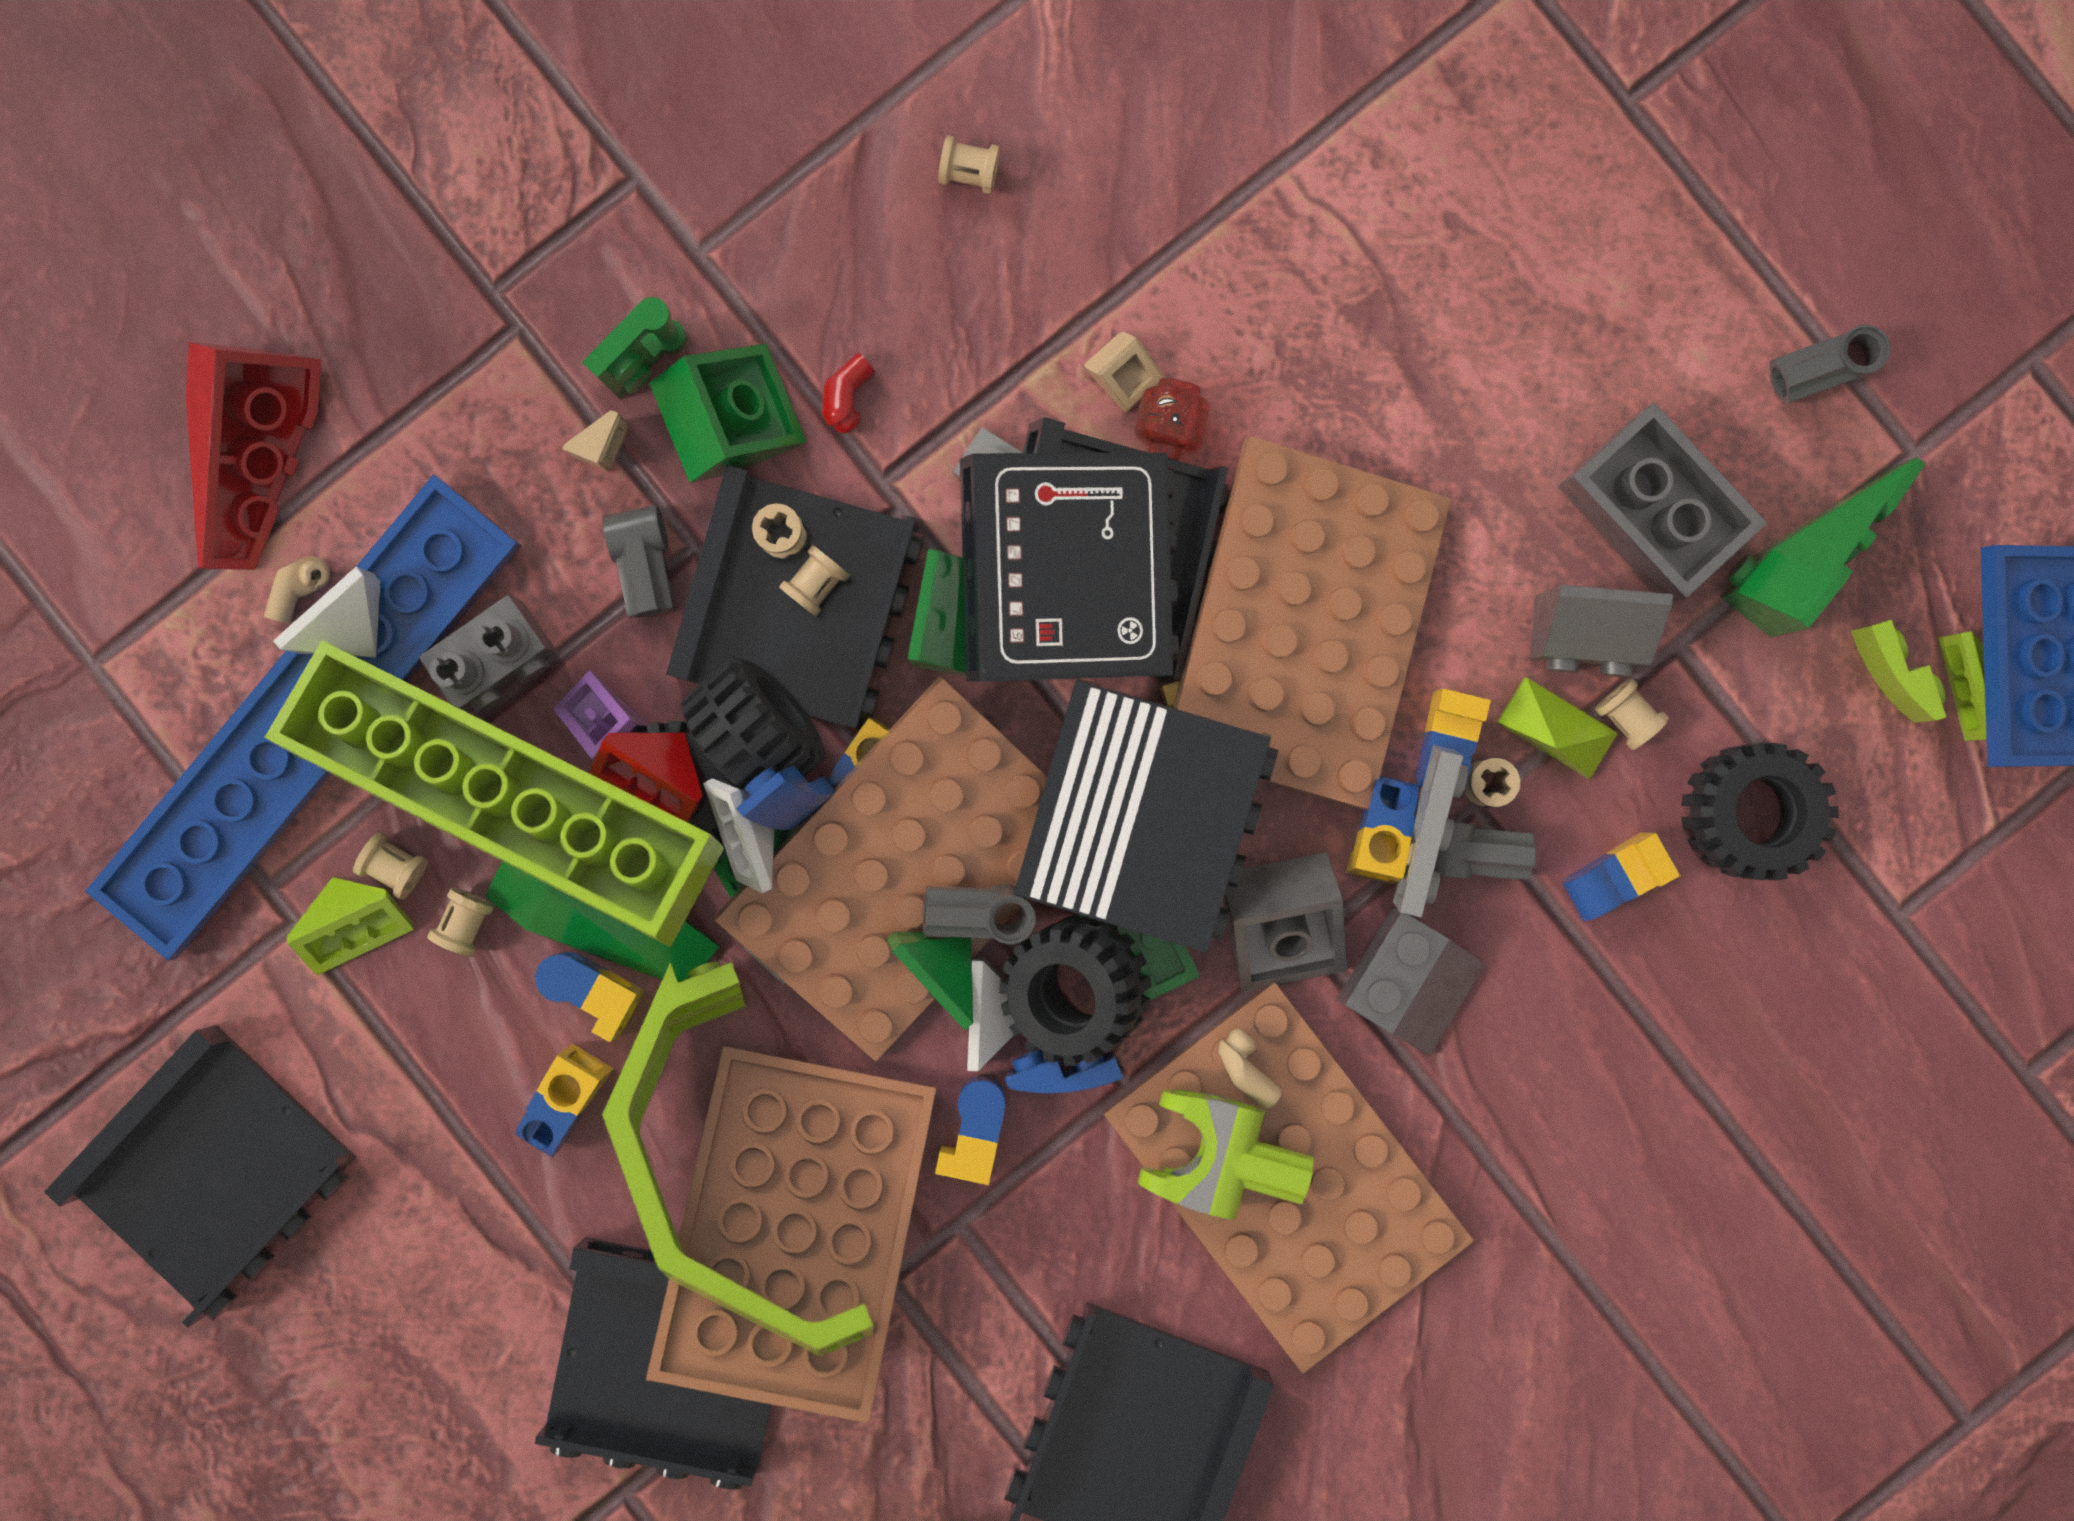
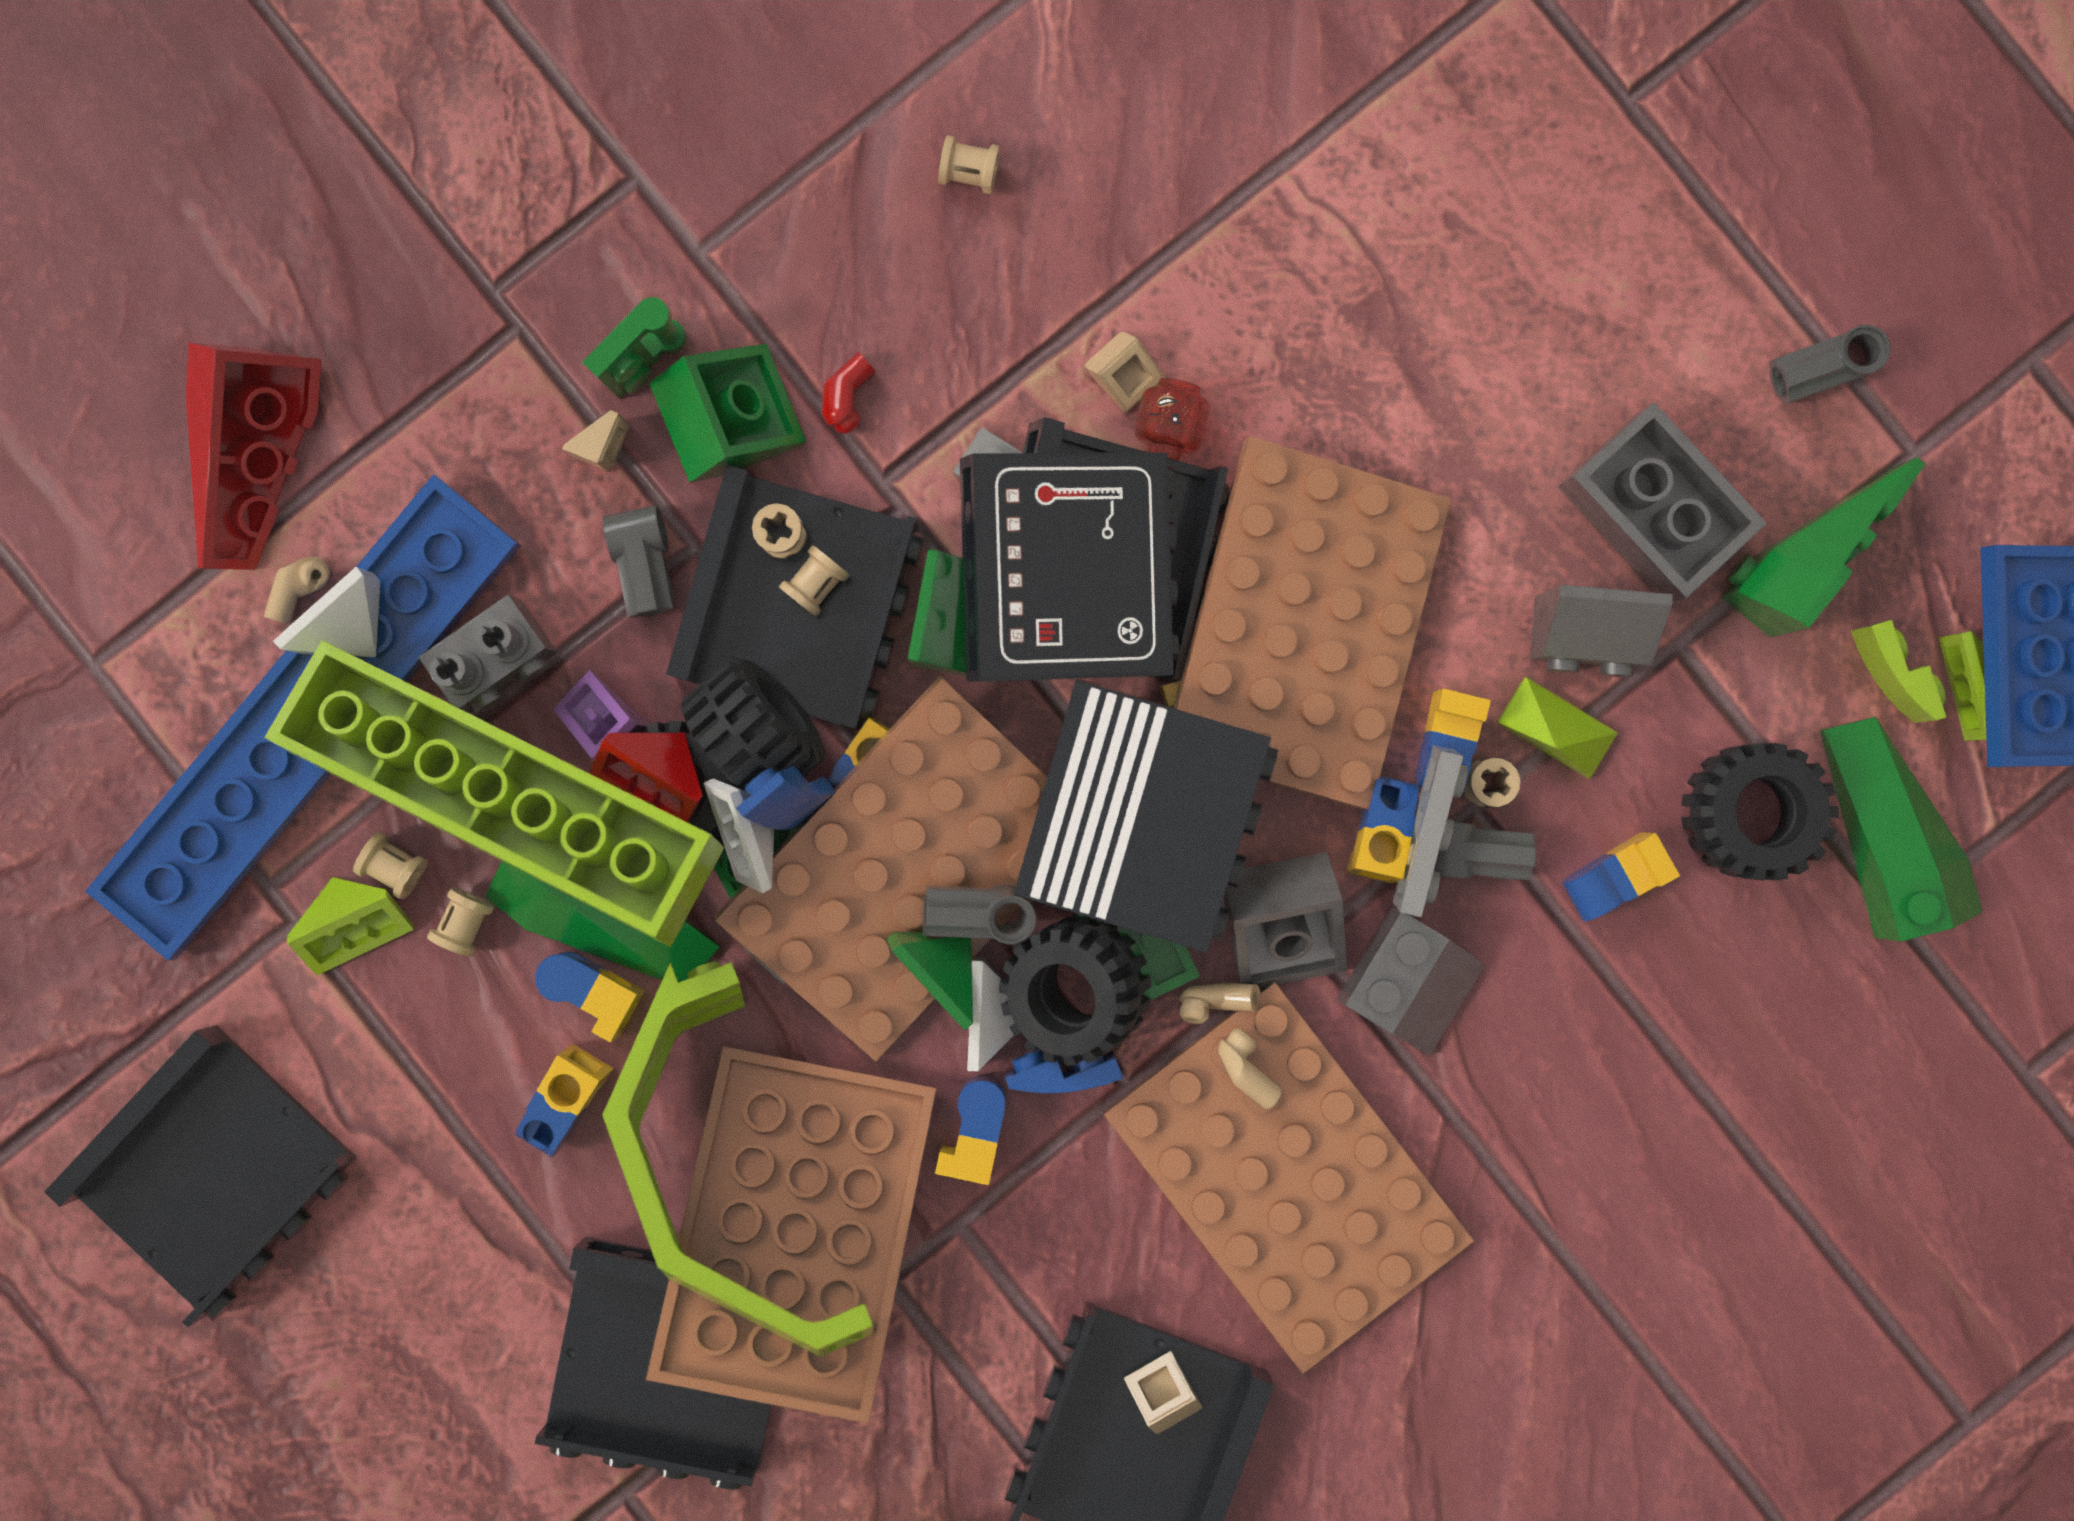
(1163, 1393): none -> tan slope
(1217, 996): none -> tan arm
(1227, 1158): lime connector -> none
(1632, 714): tan bush -> none
(1901, 847): none -> green wedge

